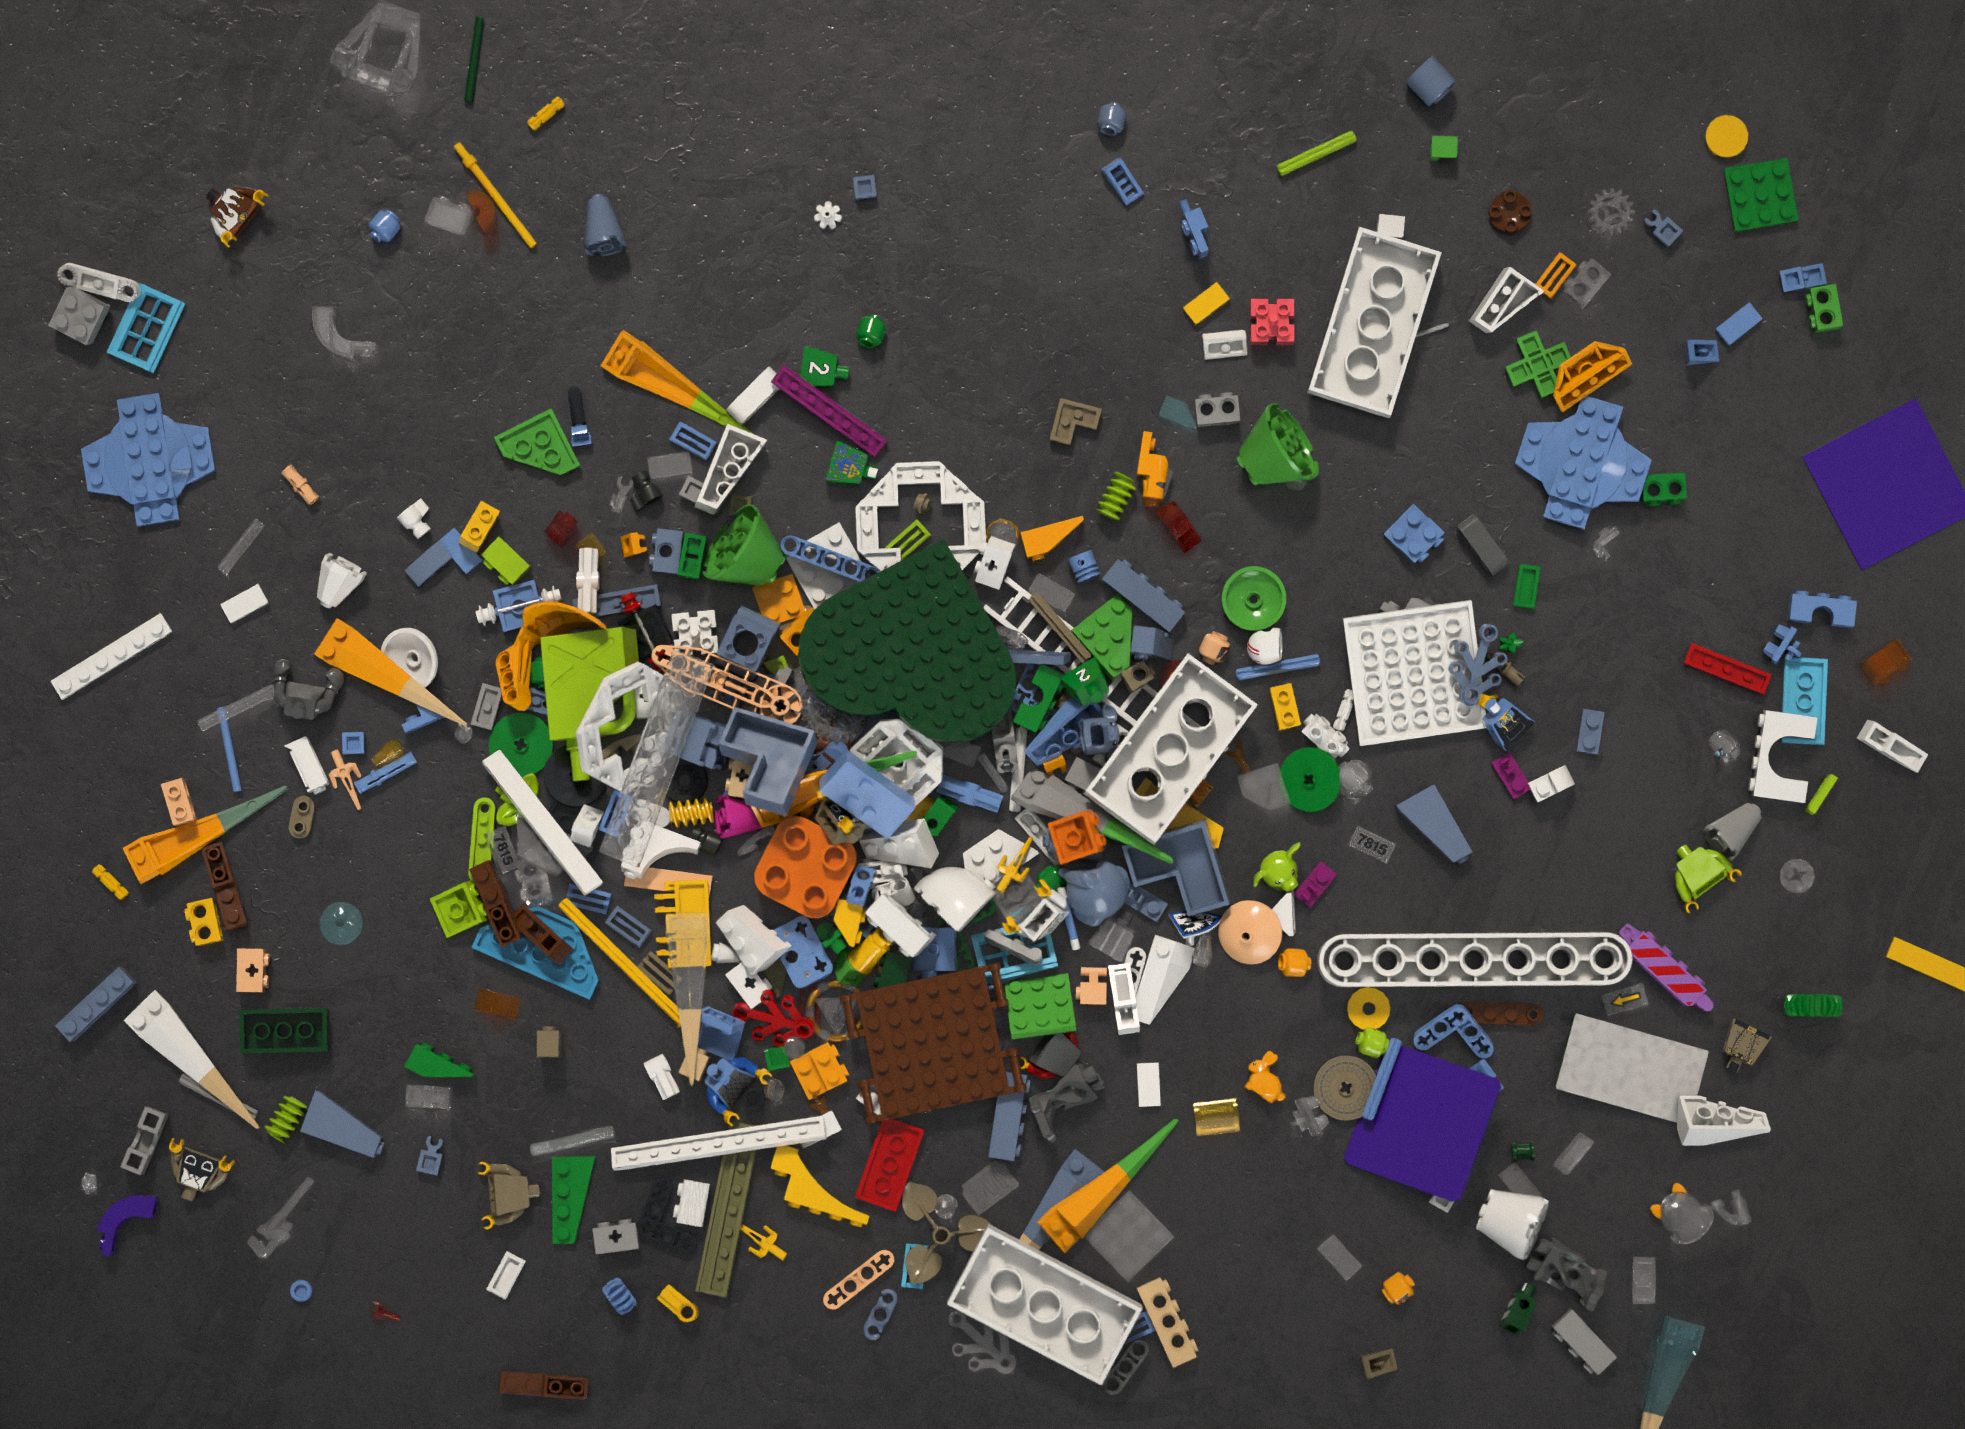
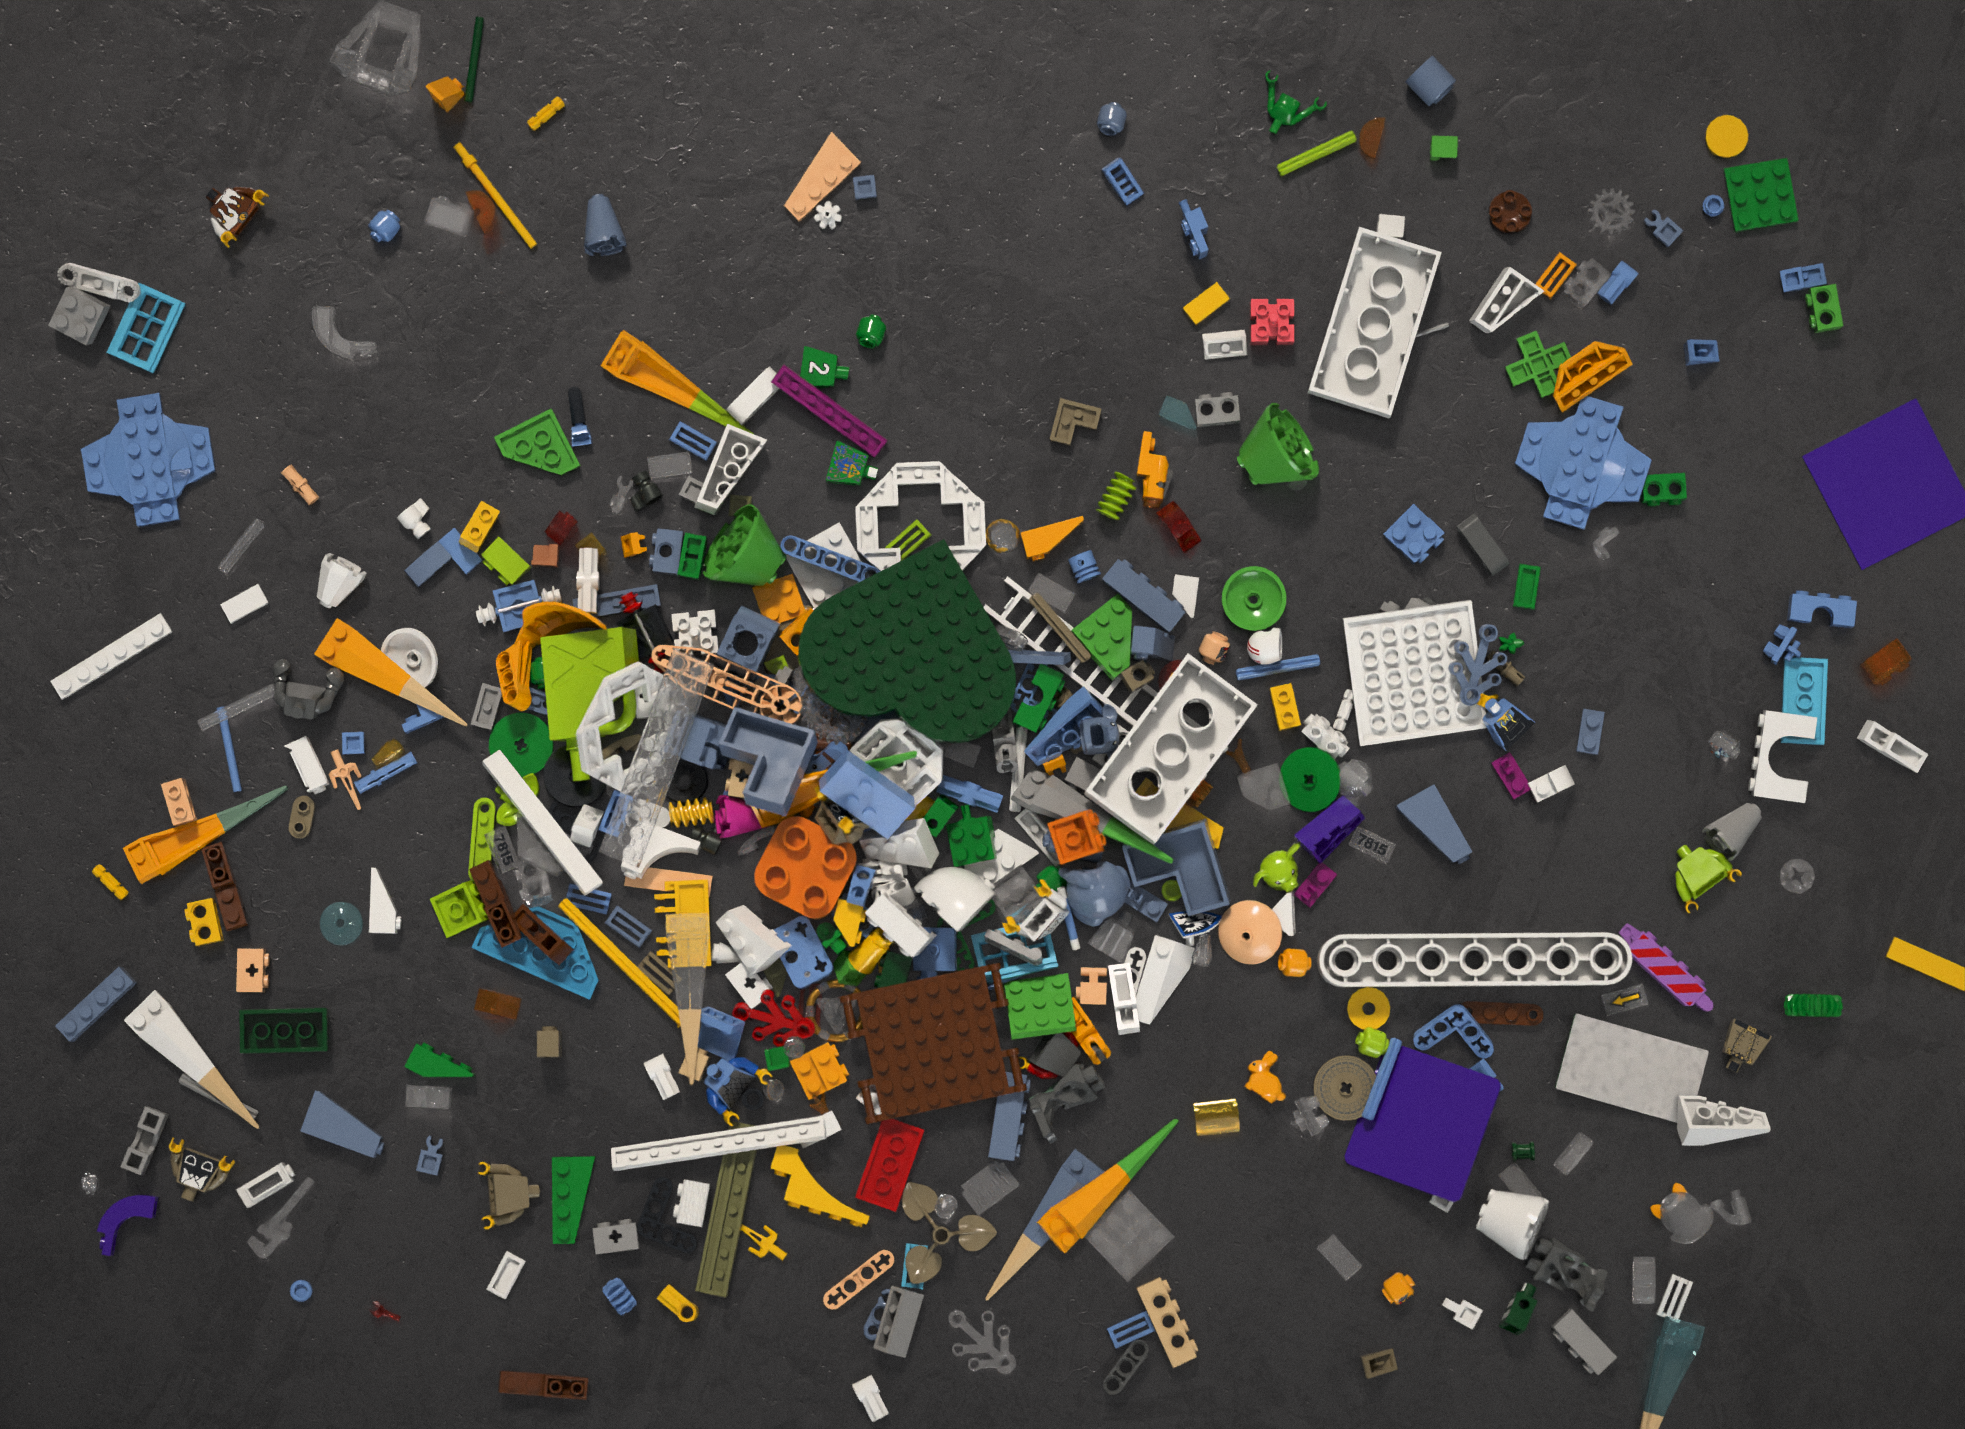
(266, 1184): none -> white window
(285, 1118): lime piece -> none
(383, 912): none -> white slope
(445, 92): none -> light orange slope
(463, 733): clear plate -> none
(546, 556): none -> nougat panel
(572, 1140): clear axle -> none
(824, 174): none -> light nougat wing
(869, 1394): none -> white piece
(898, 1321): none -> light grey brick
(922, 503): dark tan plate -> none
(971, 839): none -> green plate
(989, 573): white brick -> none
(993, 774): clear tile -> none
(1011, 872): yellow piece -> none
(1044, 1304): white plate -> none
(1086, 682): green torso -> none
(1088, 1036): none -> light orange plate
(1148, 1084): white tile -> none
(1171, 890): none -> lime tile
(1185, 592): none -> white sticker
(1286, 107): none -> green piece
(1329, 829): none -> dark purple wedge
(1370, 136): none -> clear orange plate
(1464, 1313): none -> white plate
(1620, 278): none -> medium blue piece
(1675, 1296): none -> white tile
(1713, 205): none -> medium blue plate
(1727, 669): red plate -> none
(1738, 324): medium blue tile -> none
(1821, 794): lime tile -> none

